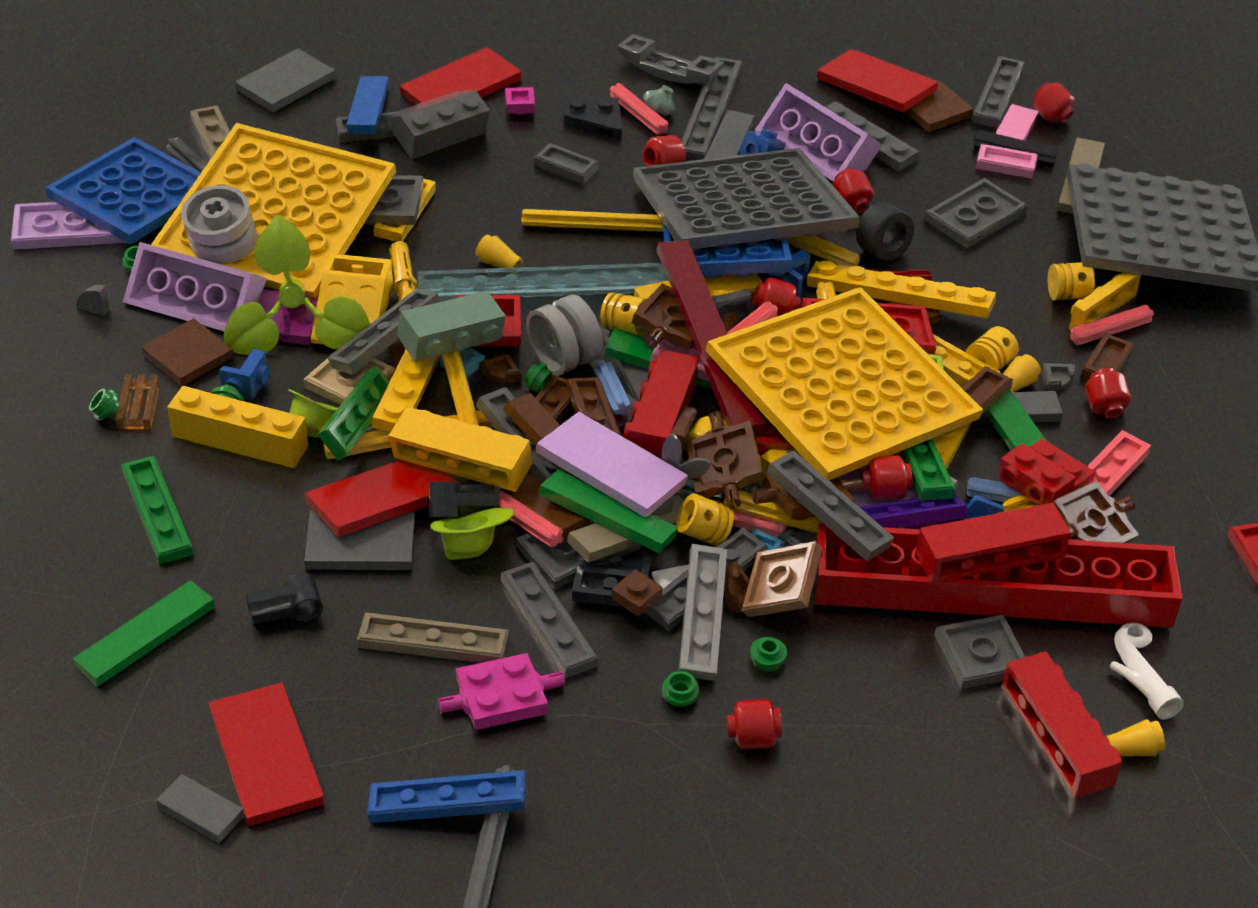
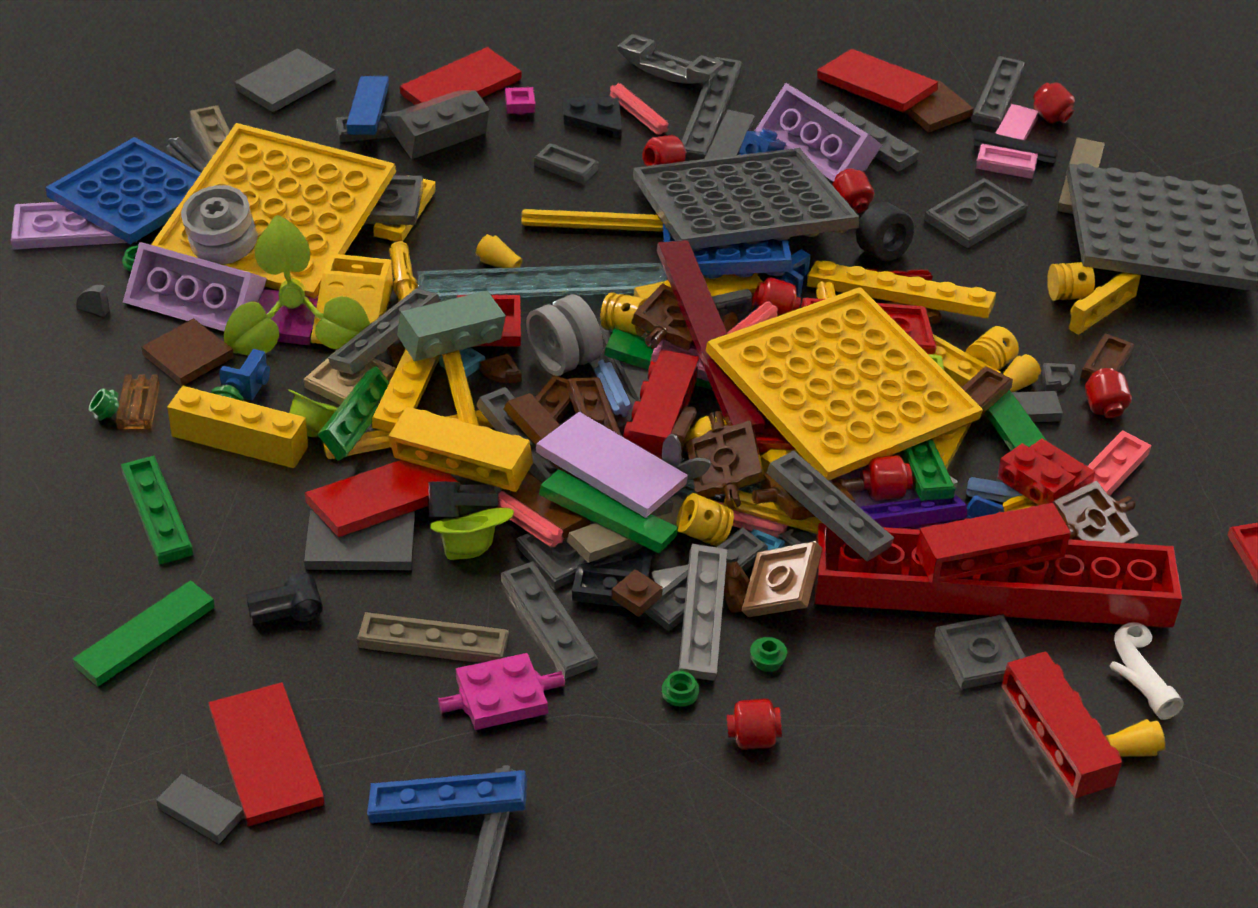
(537, 377): green plate -> none
(660, 100): sand green piece -> none
(825, 250): yellow axle -> none
(1111, 325): coral axle -> none

